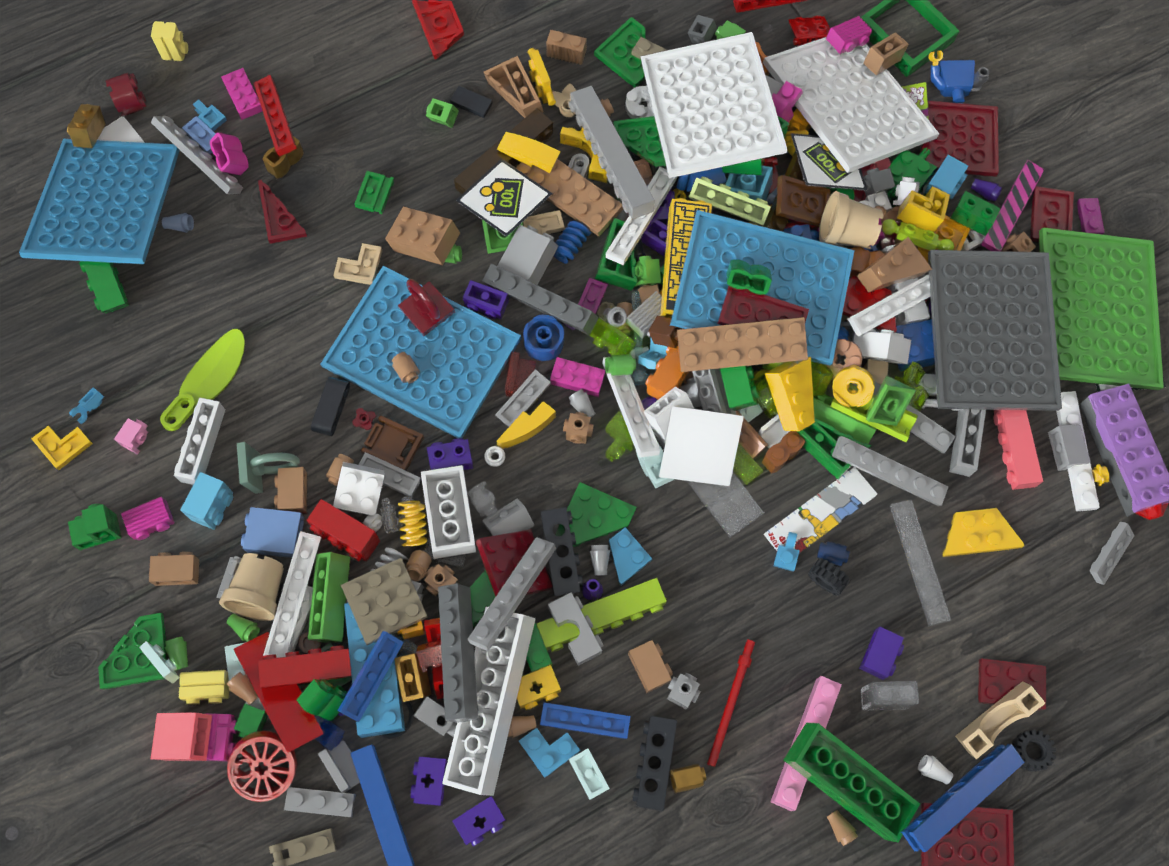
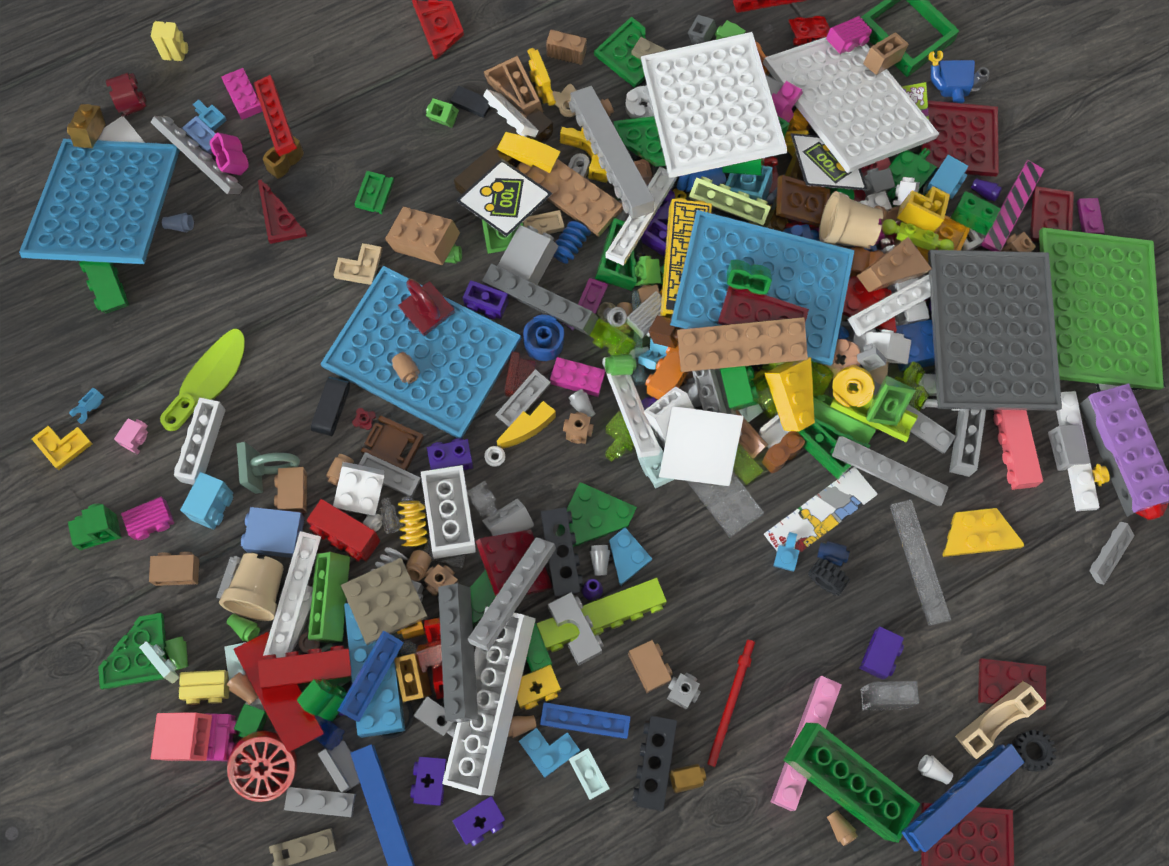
(509, 112): none -> white plate
(871, 358): none -> light grey tile

